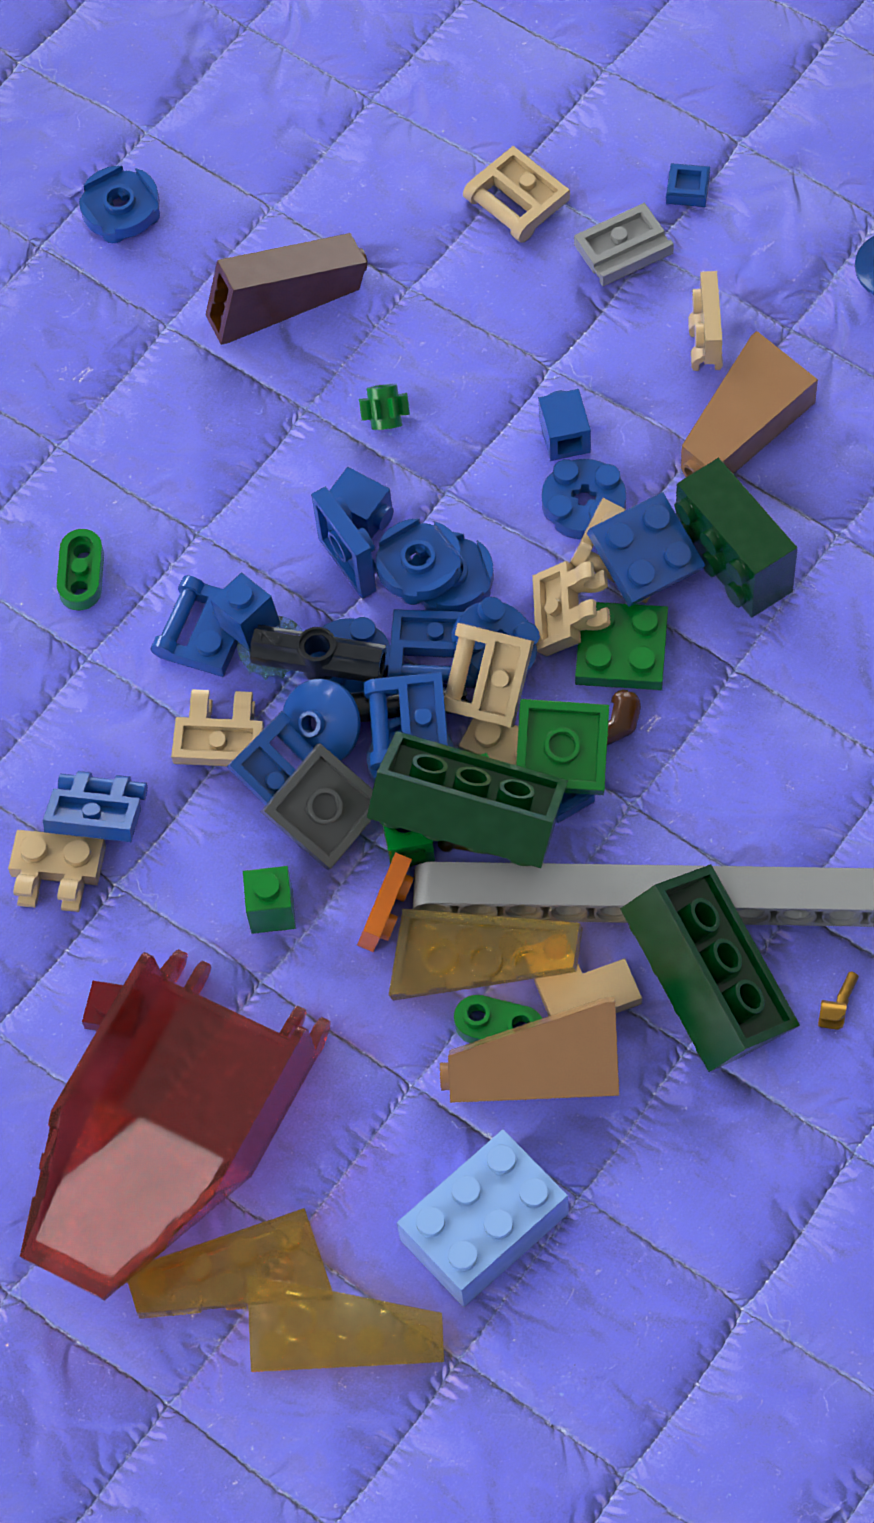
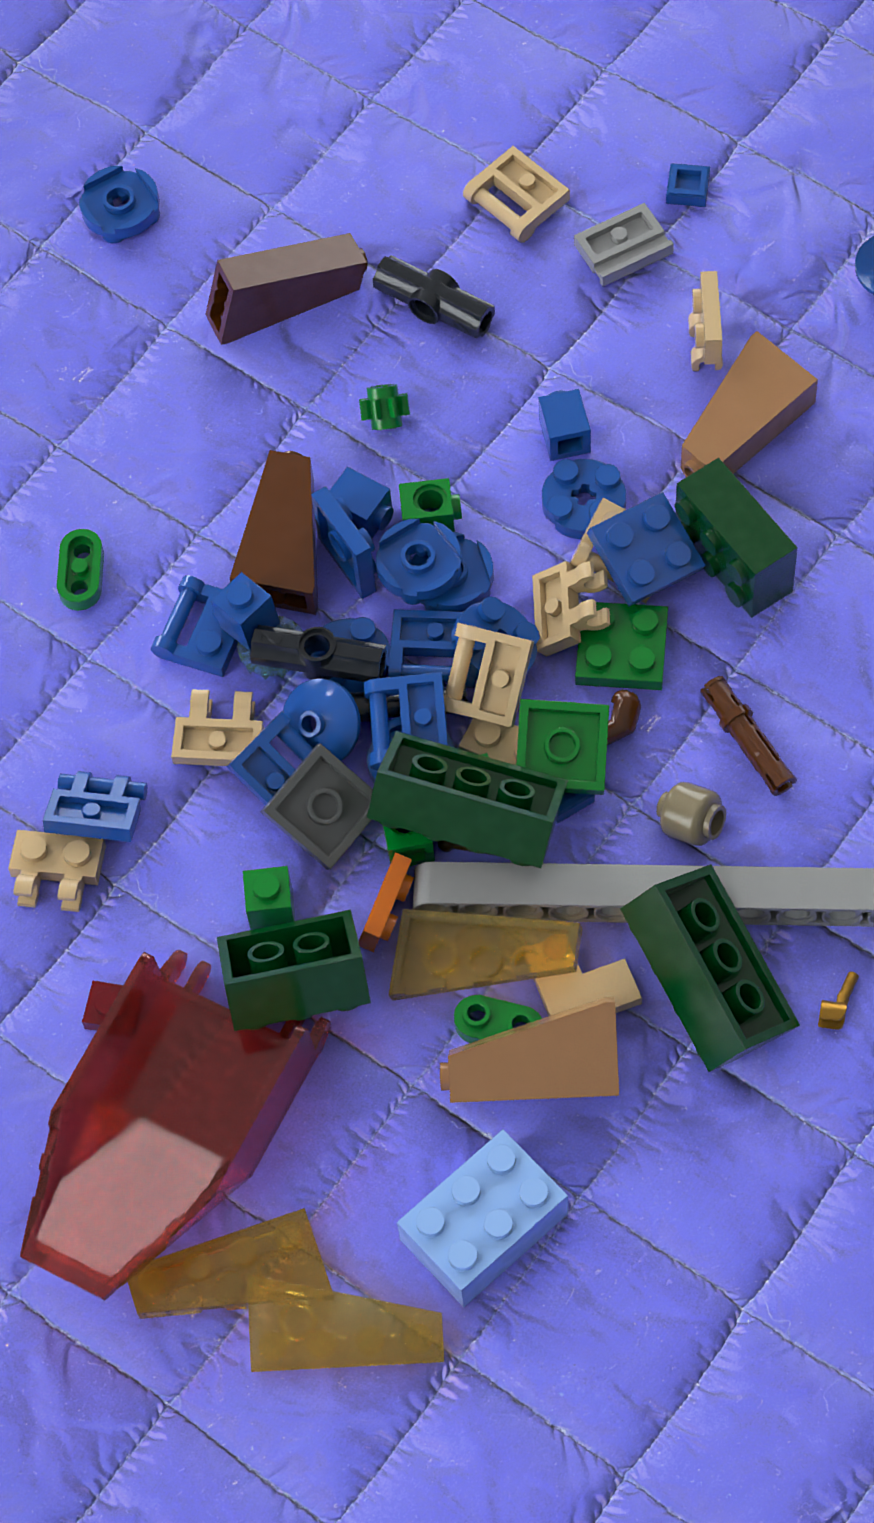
(281, 534): none -> reddish brown slope
(293, 970): none -> dark green brick
(421, 495): none -> green brick
(433, 296): none -> black piece
(691, 813): none -> dark tan head
(738, 721): none -> reddish brown pin

